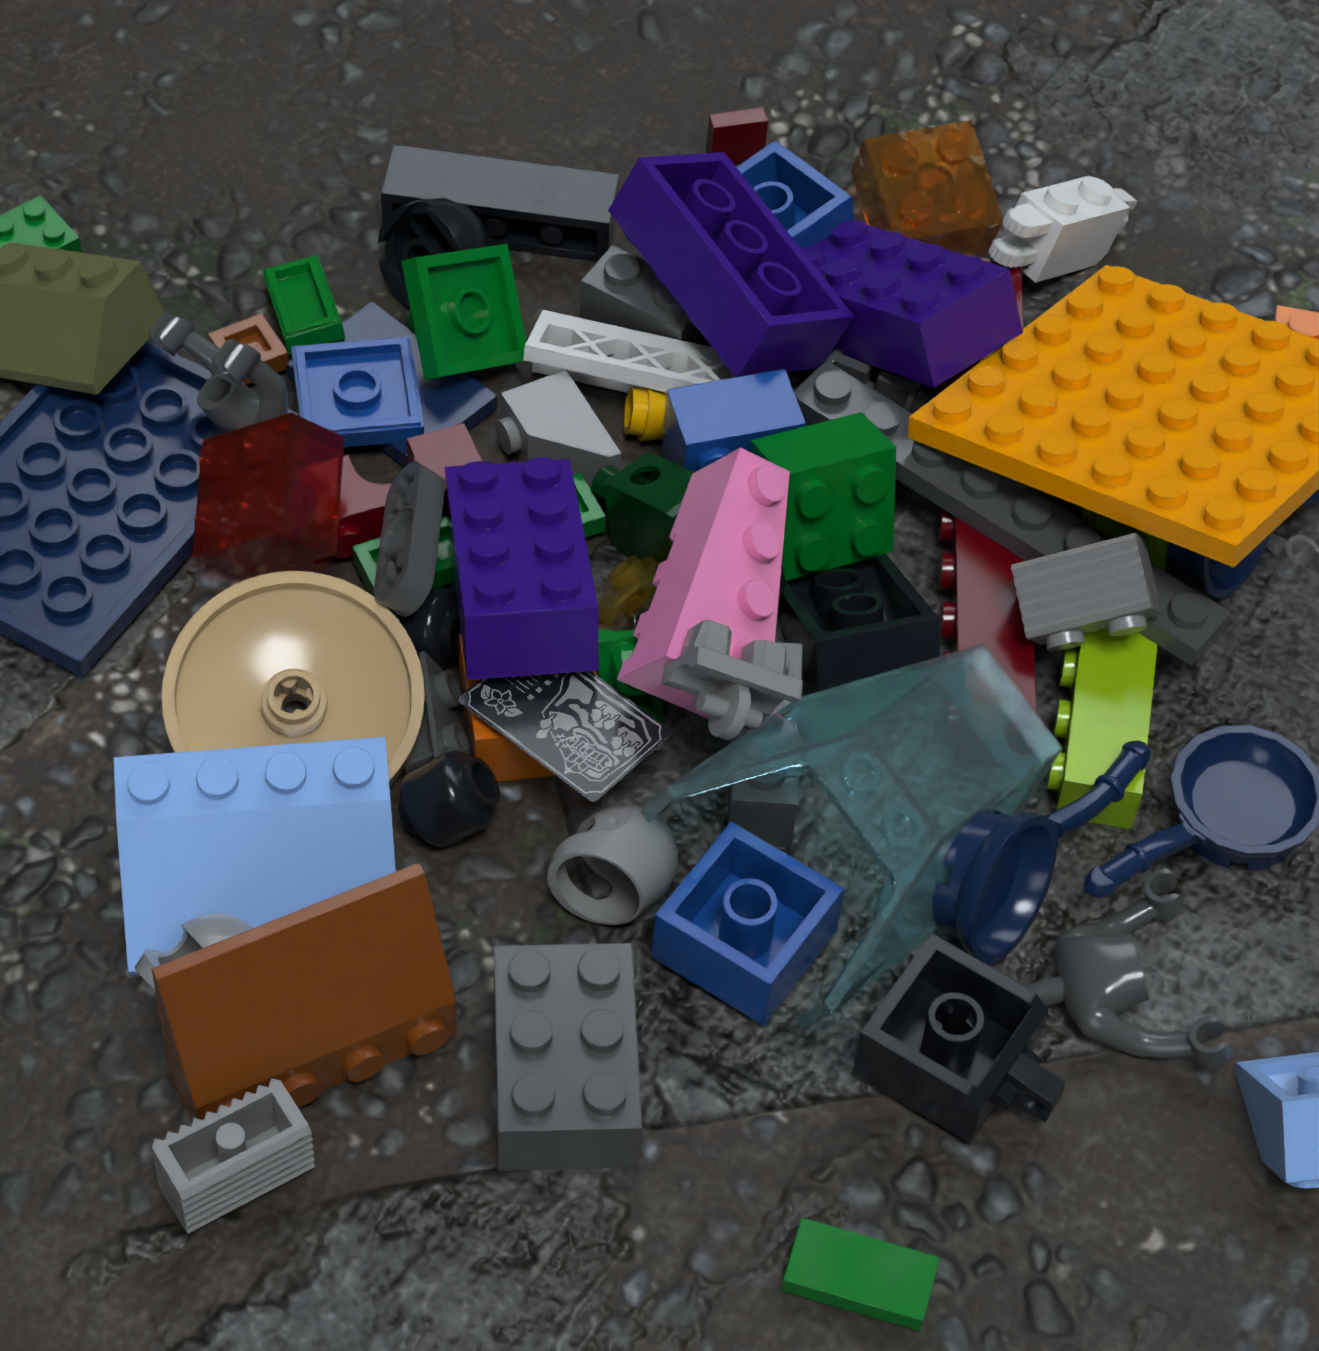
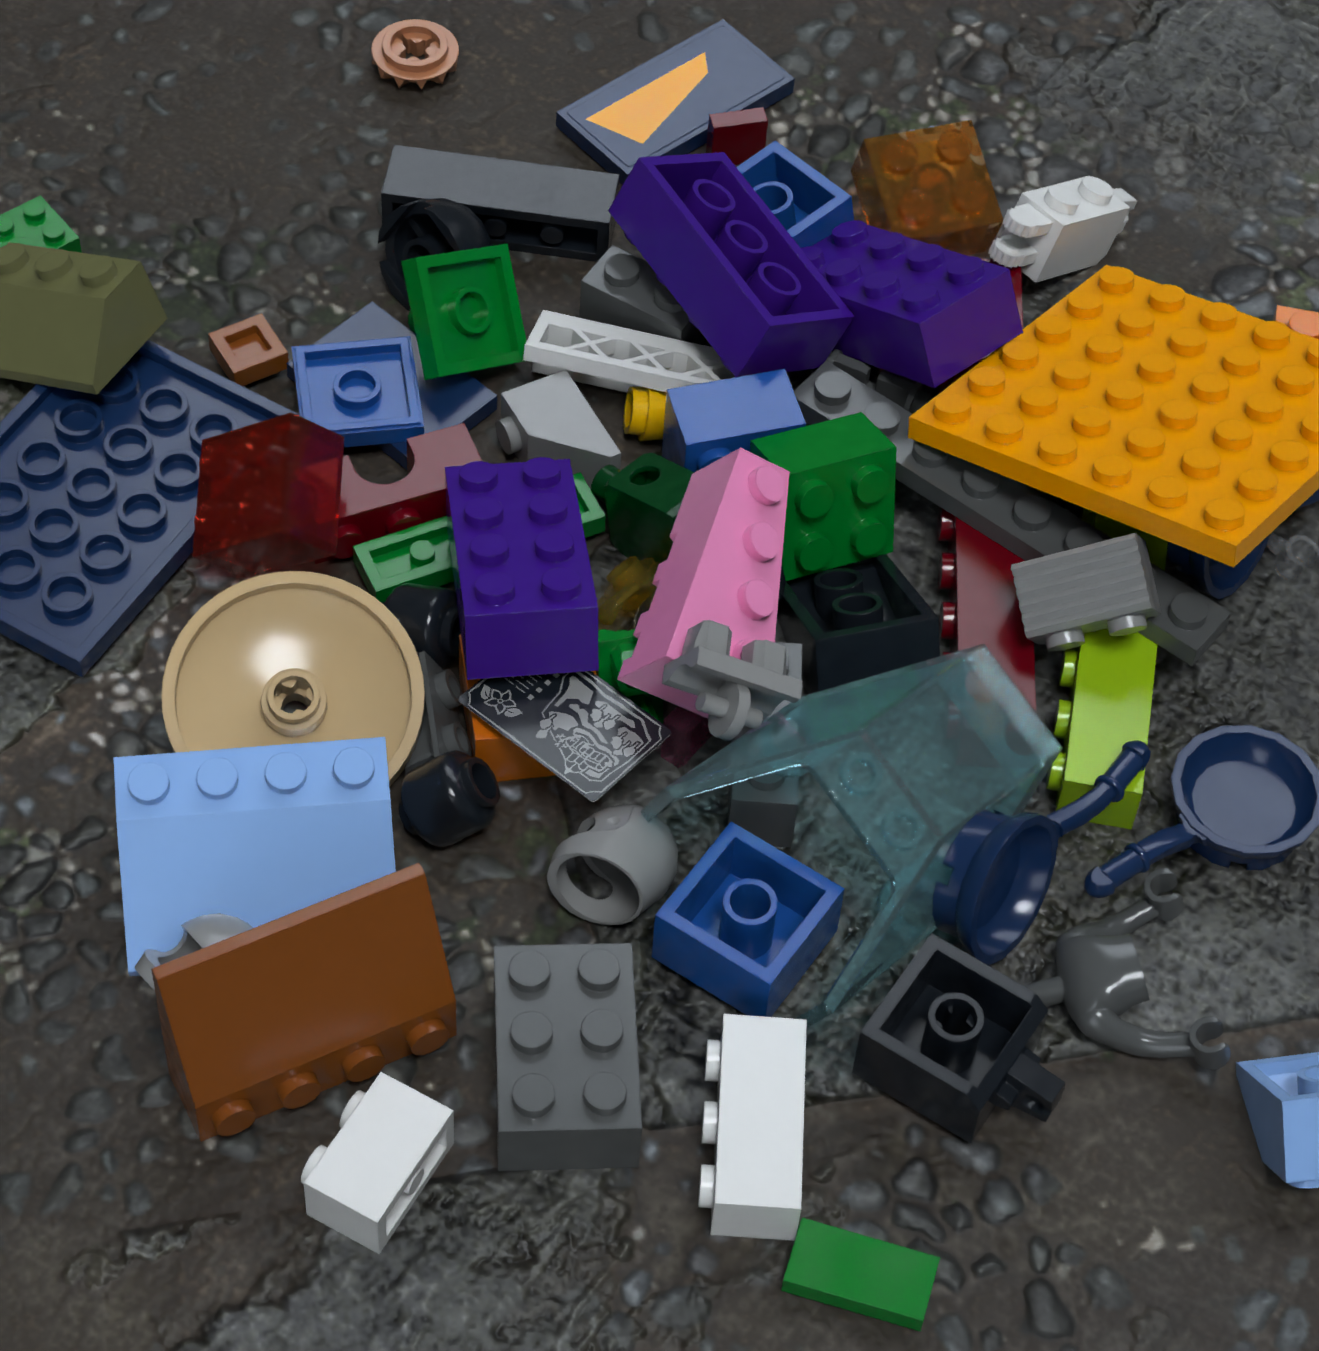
(225, 395): dark grey piece -> none
(233, 1155): light grey brick -> none
(303, 303): green tile -> none
(377, 1161): none -> white brick
(409, 539): dark grey beam -> none
(417, 38): none -> nougat gear
(668, 99): none -> tile
(687, 736): none -> clear pink tile
(755, 1127): none -> white brick

